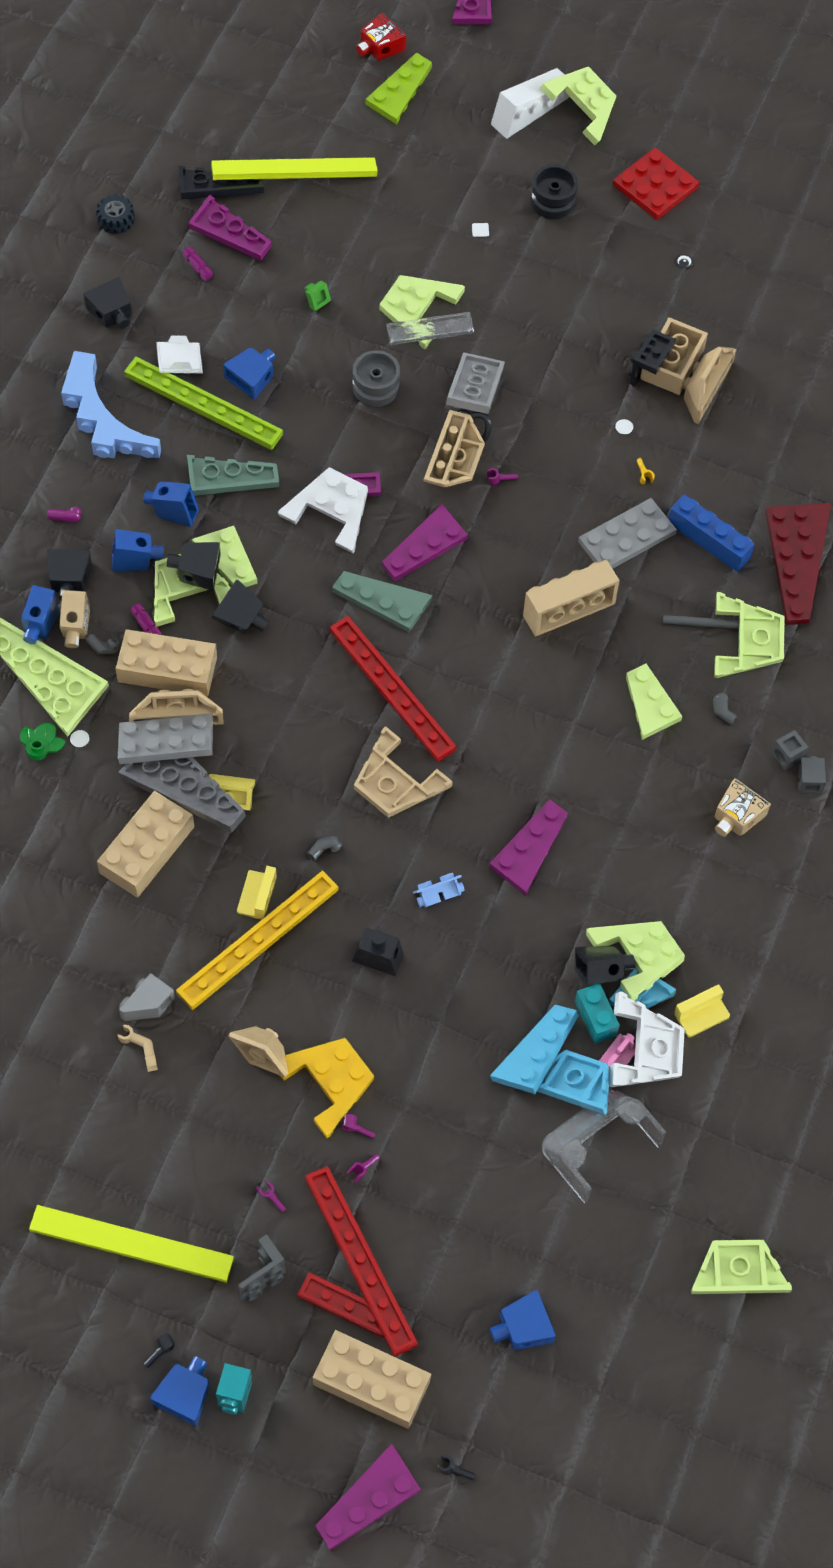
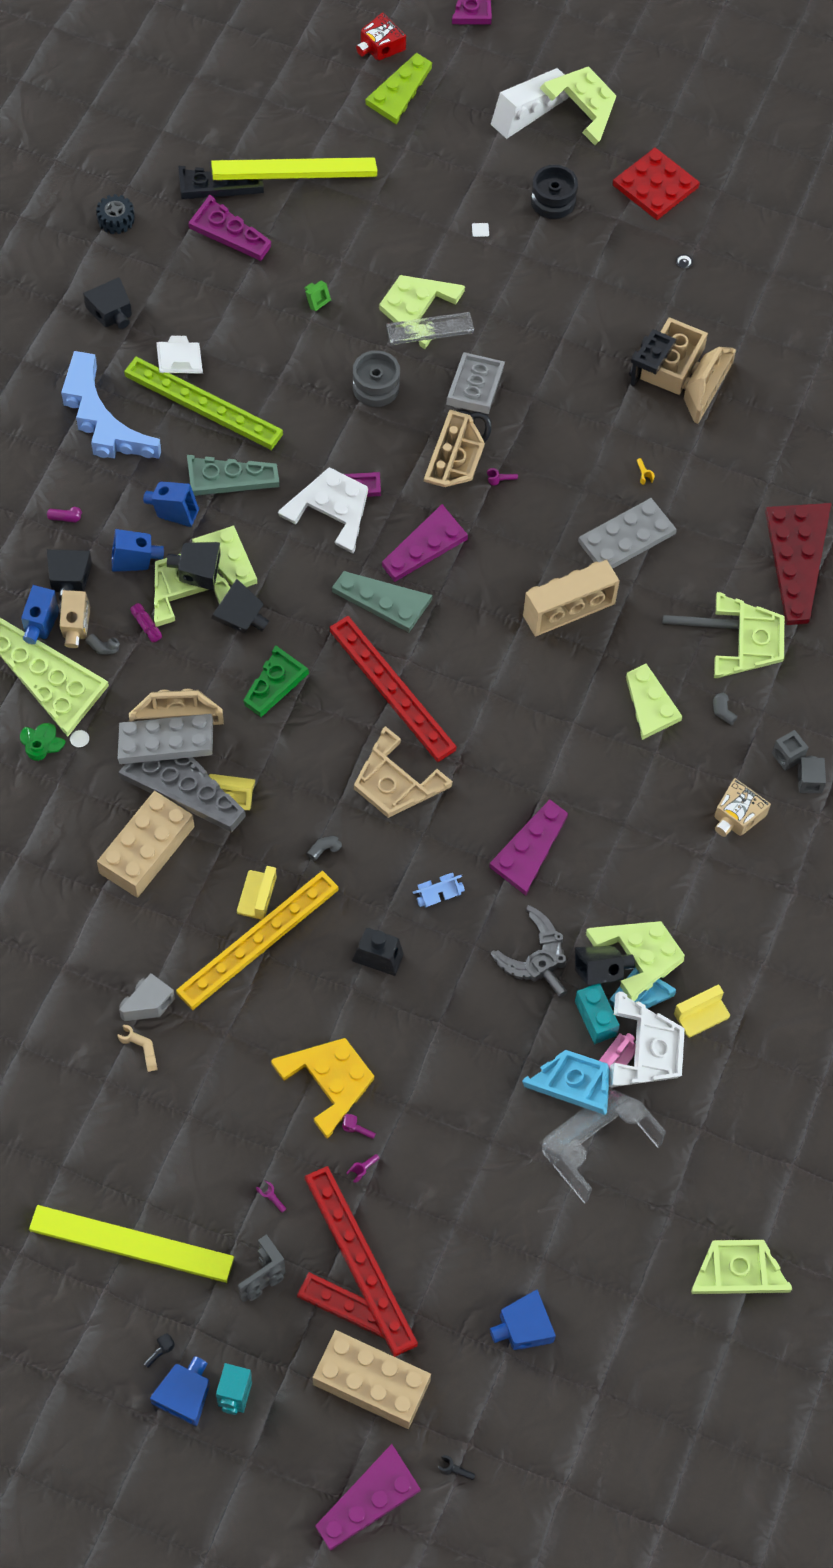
(166, 662): tan brick -> none
(197, 263): magenta axle -> none
(250, 371): blue torso -> none
(261, 1049): tan slope -> none
(276, 680): none -> green wing
(536, 1052): medium azure wing -> none
(541, 962): none -> flat silver bar
(624, 426): white sticker -> none
(711, 533): blue brick -> none

